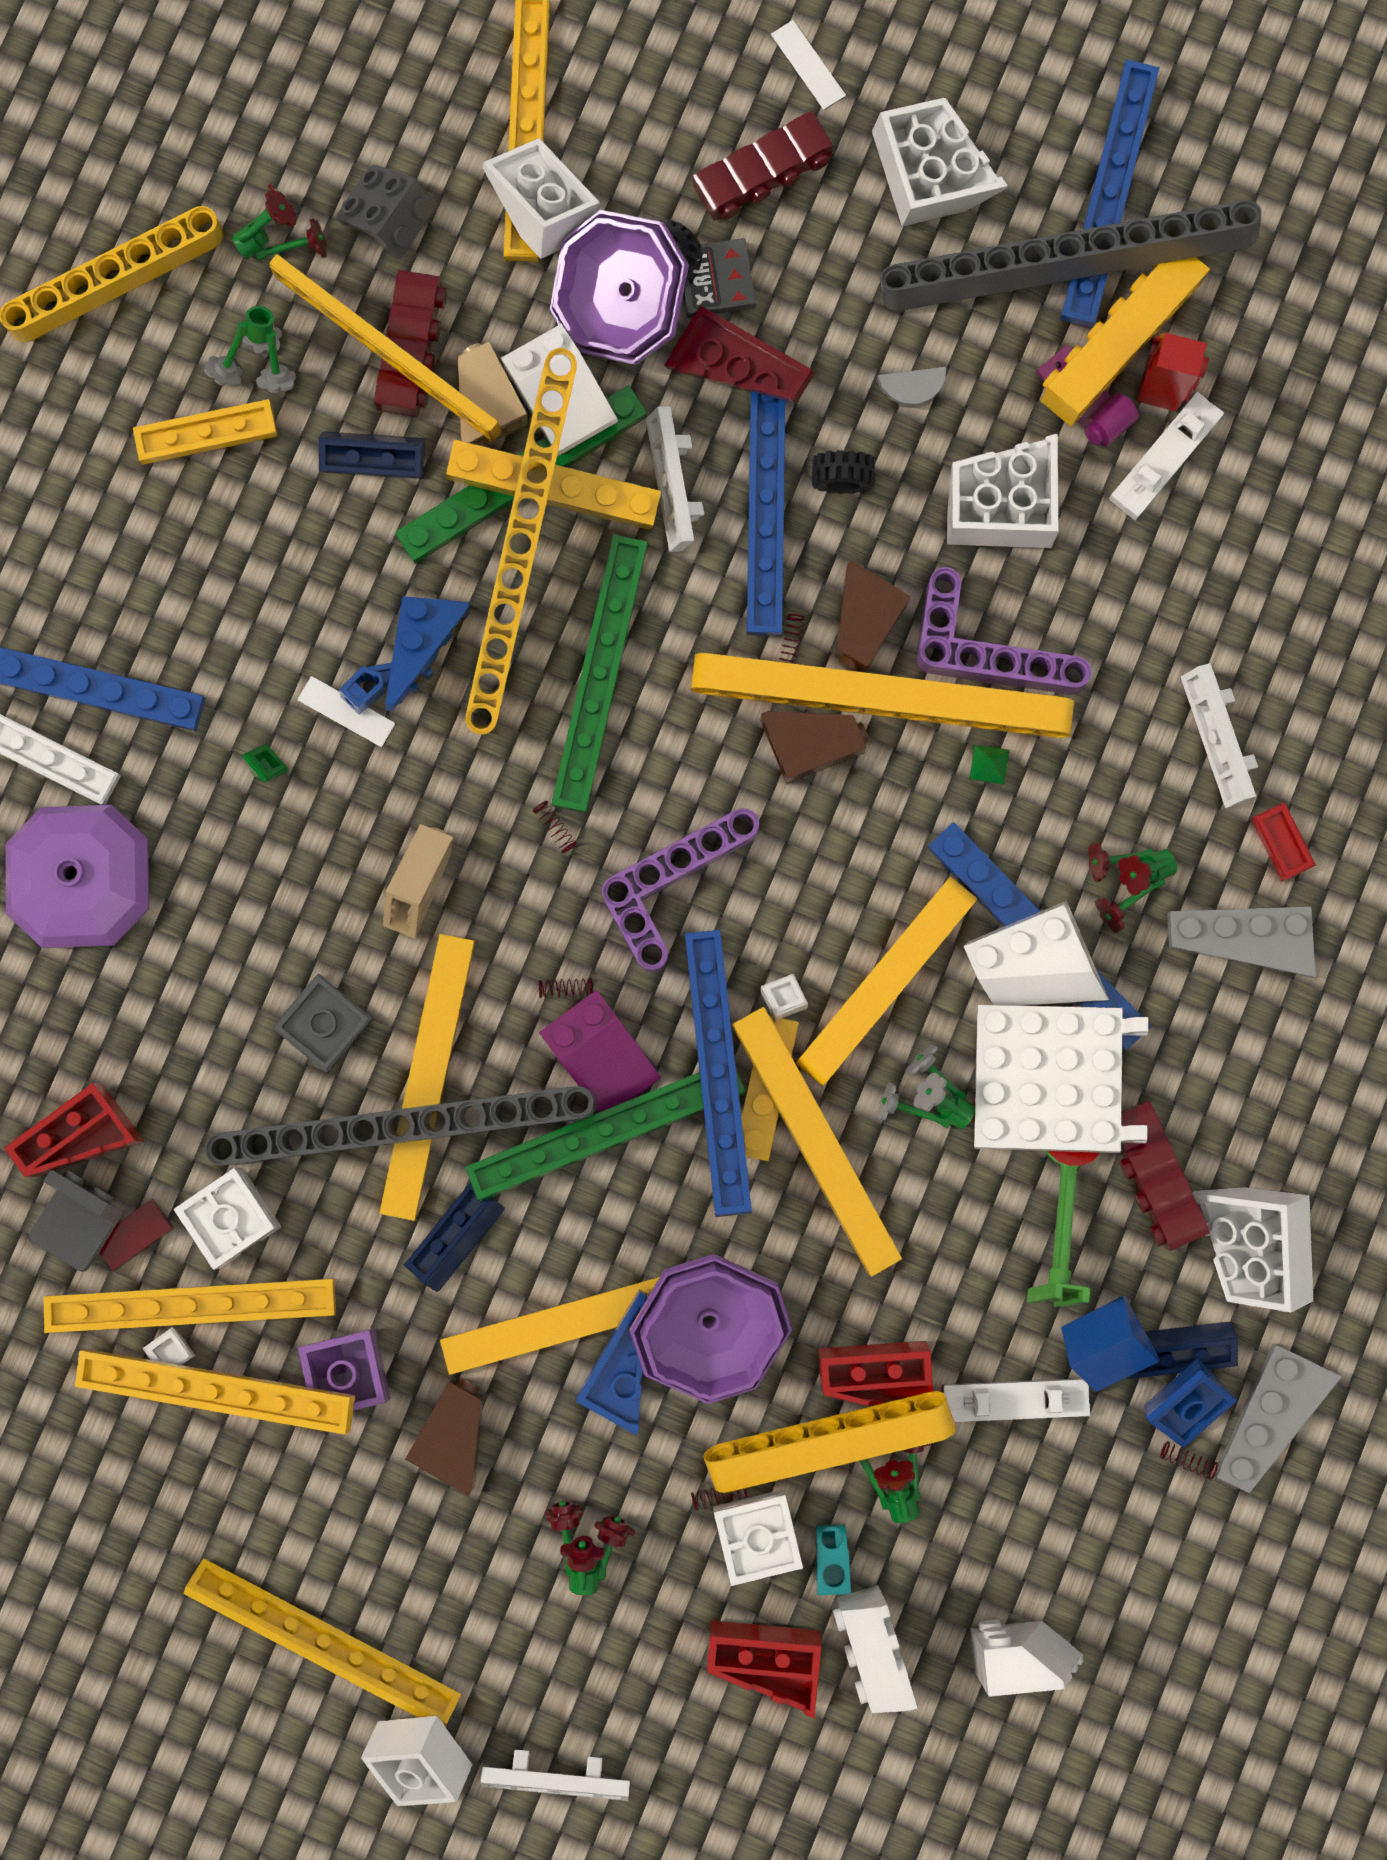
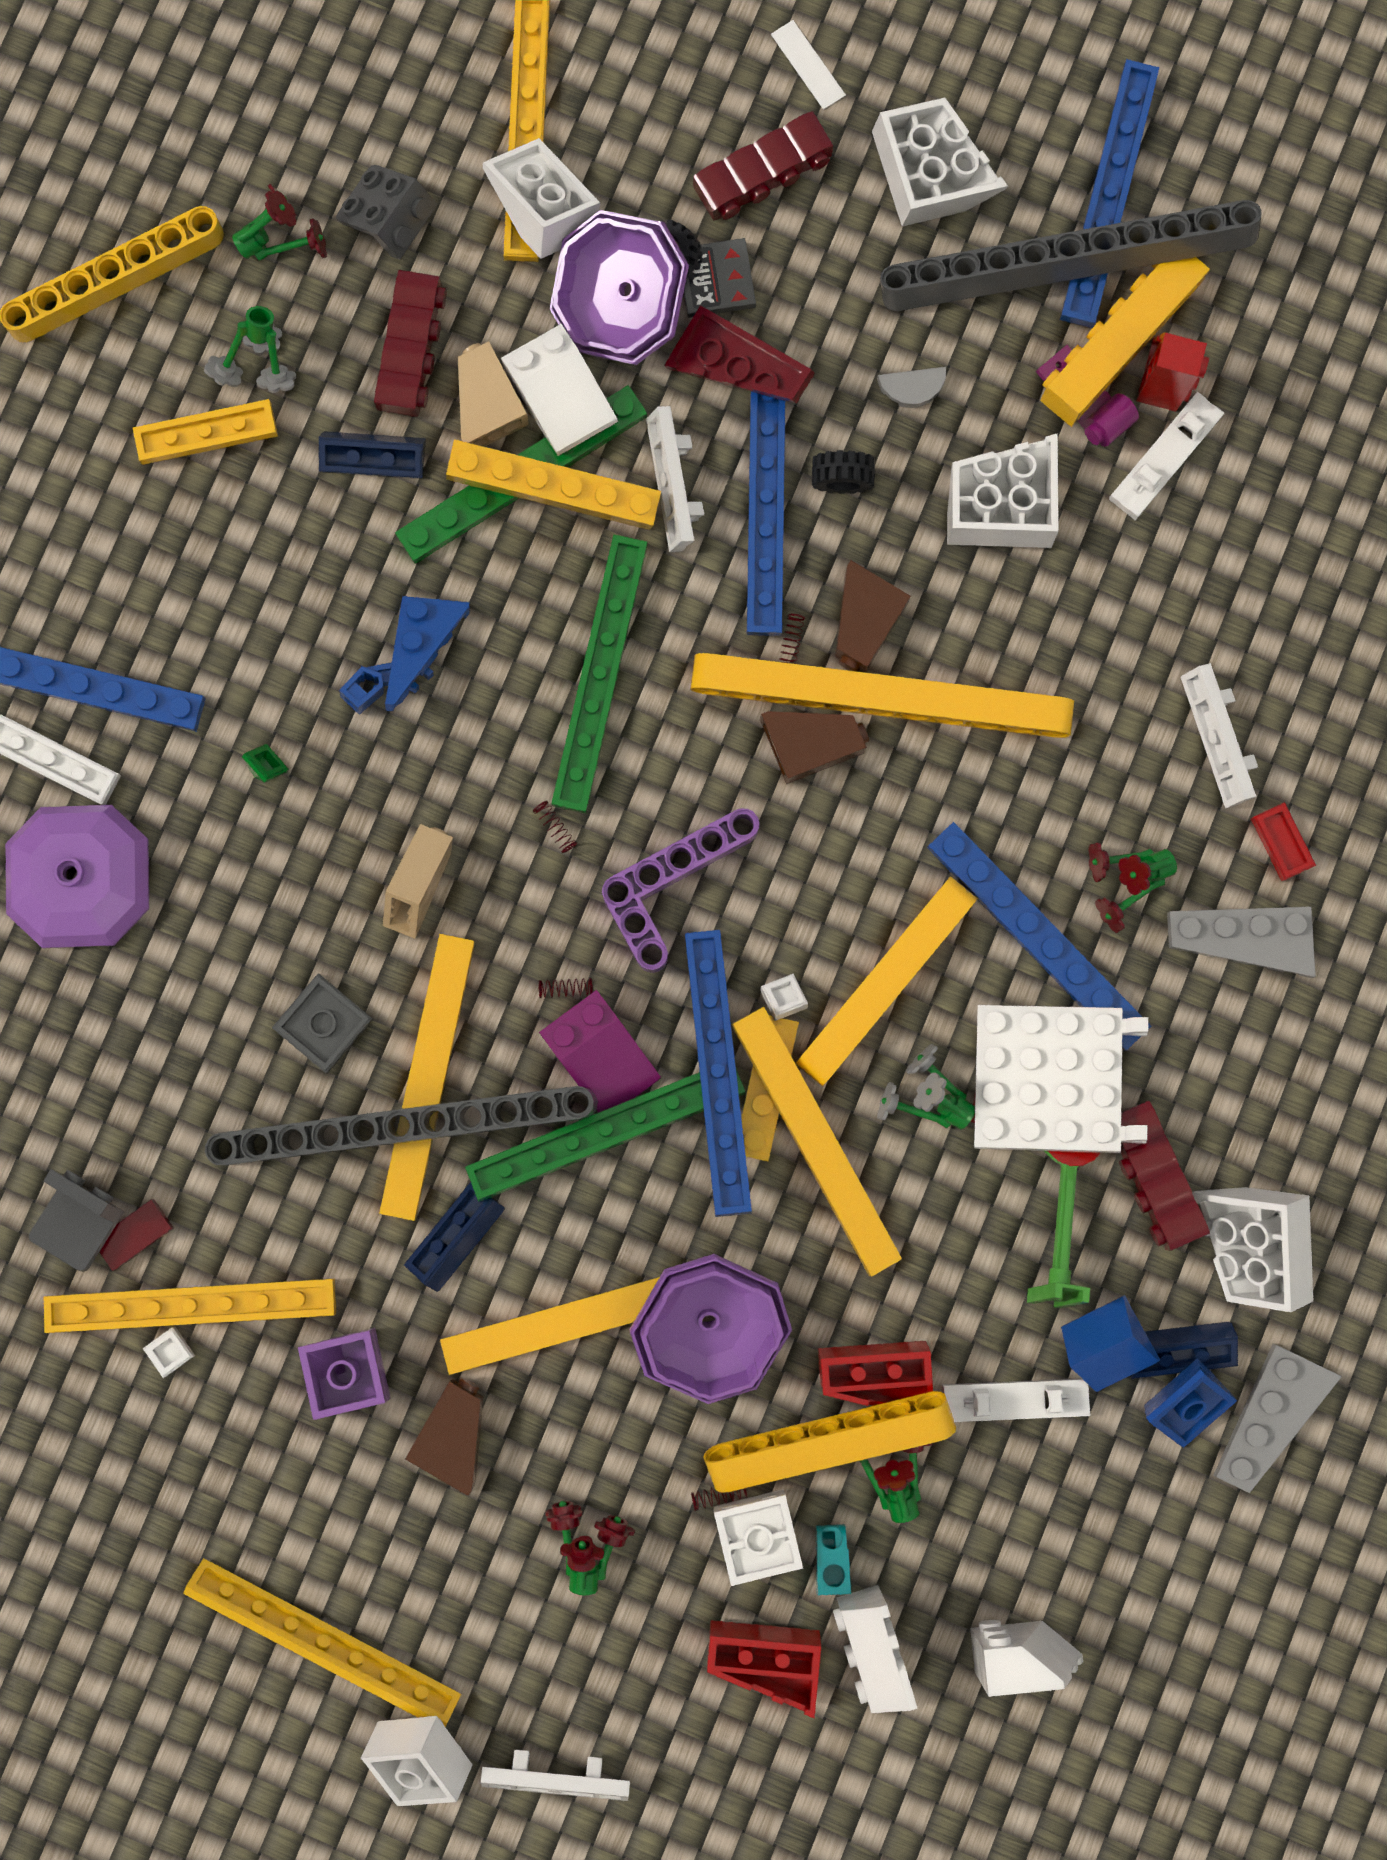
(73, 1133): red wedge -> none
(215, 1391): yellow plate -> none
(227, 1218): white piece -> none
(329, 703): white sticker -> none
(385, 348): yellow tile -> none
(517, 524): yellow beam -> none
(615, 1379): blue wing -> none
(987, 653): medium lavender beam -> none
(989, 764): green slope -> none
(1036, 961): white wedge -> none
(1164, 1455): dark red piece -> none

